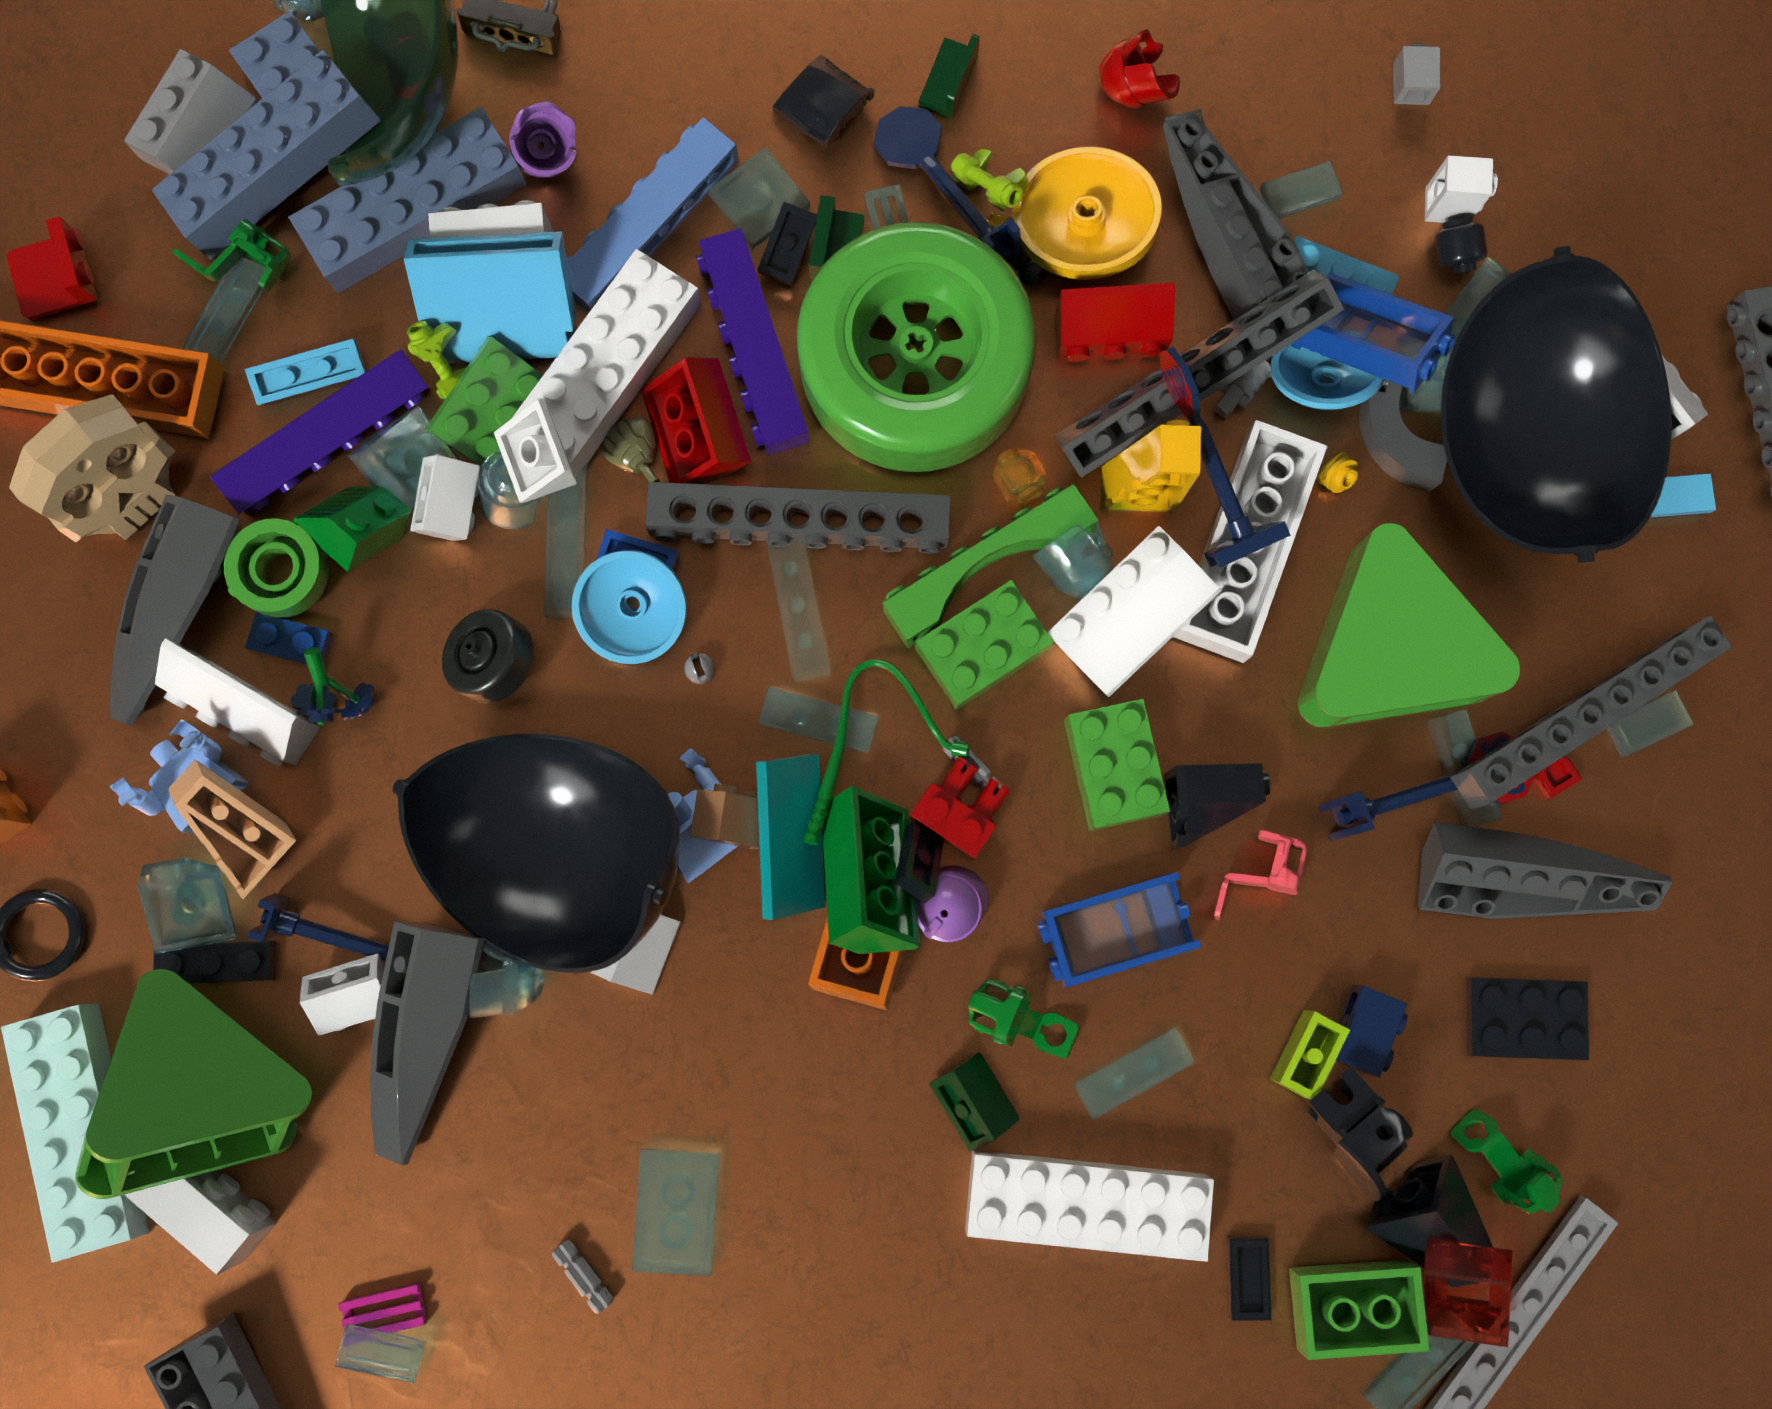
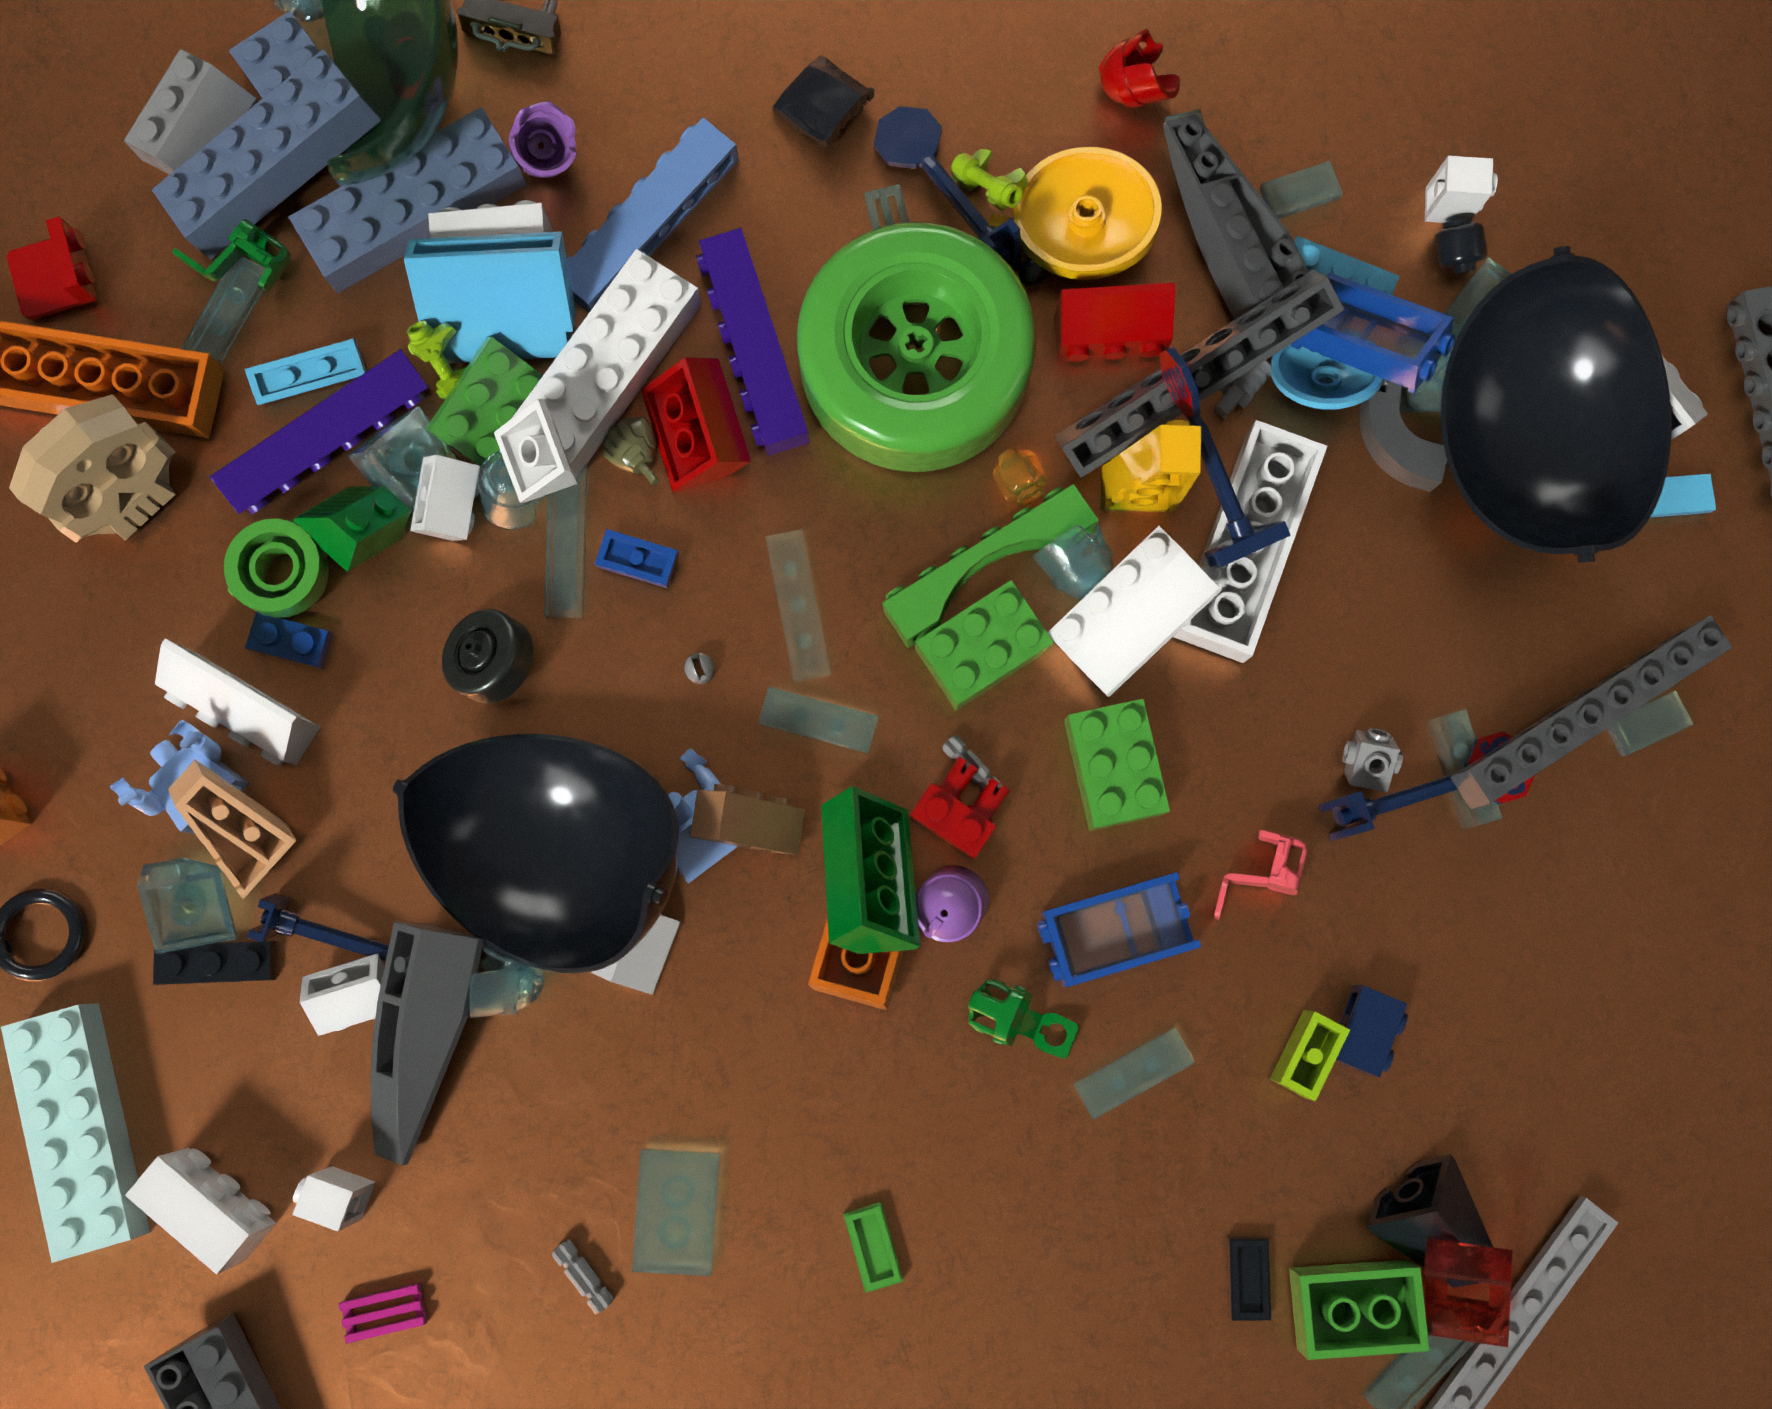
(164, 595): dark grey wedge -> none
(185, 1095): bright green brick -> none
(317, 701): plant -> none
(332, 1198): none -> white brick
(380, 1353): clear light blue tile -> none
(611, 624): medium azure dish -> none
(668, 499): dark grey brick -> none
(755, 194): clear light blue tile -> none
(787, 244): black plate -> none
(789, 867): teal tile -> none
(828, 783): green piece -> none
(831, 232): dark green panel -> none
(873, 1247): none -> bright green tile
(919, 861): black plate -> none
(949, 76): dark green panel -> none
(975, 1102): dark green panel -> none
(1089, 1205): white brick -> none
(1210, 797): black slope -> none
(1338, 473): yellow plate -> none
(1363, 1131): black piece -> none
(1371, 759): none -> light grey brick
(1400, 640): bright green brick -> none
(1416, 74): light grey brick -> none
(1519, 1176): green piece -> none
(1527, 1018): black plate -> none
(1528, 876): dark grey wedge -> none
(1557, 777): red tile -> none

